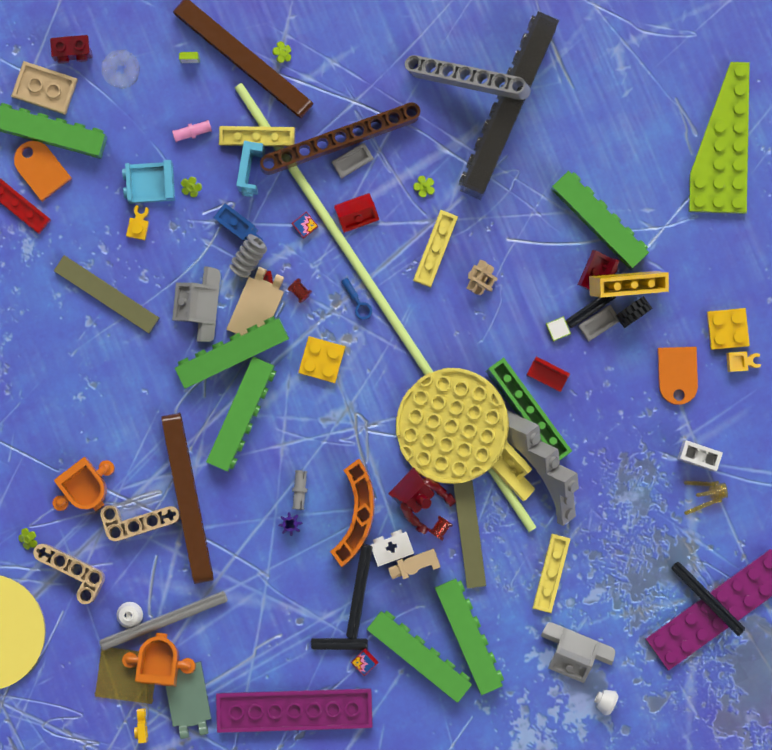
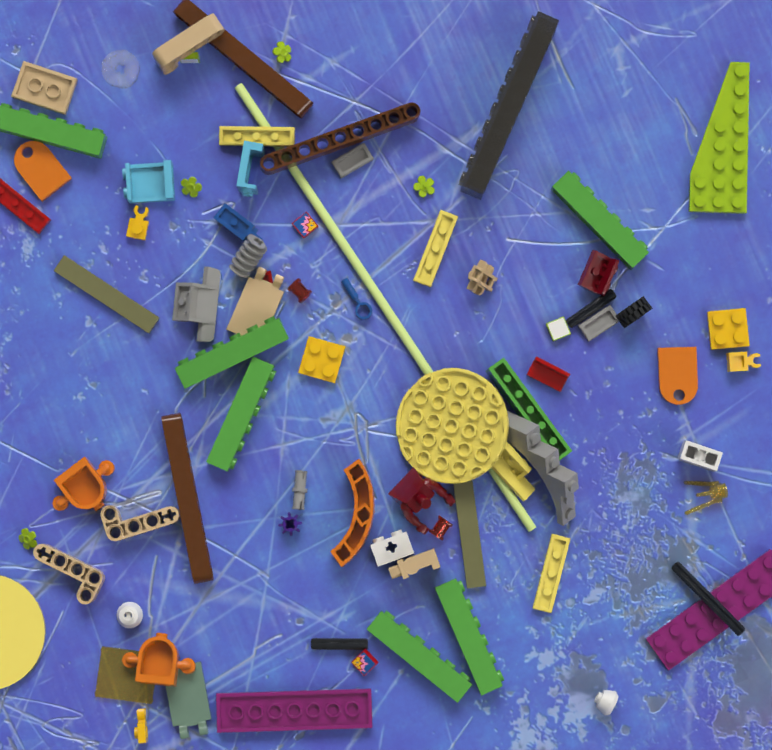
(70, 48): dark red bracket -> none
(163, 620): light grey axle -> none
(187, 42): none -> tan beam
(192, 131): bright pink pin -> none
(356, 212): red panel -> none
(359, 591): black axle -> none
(475, 80): light grey beam -> none
(575, 652): light grey plate -> none
(629, 284): yellow brick -> none

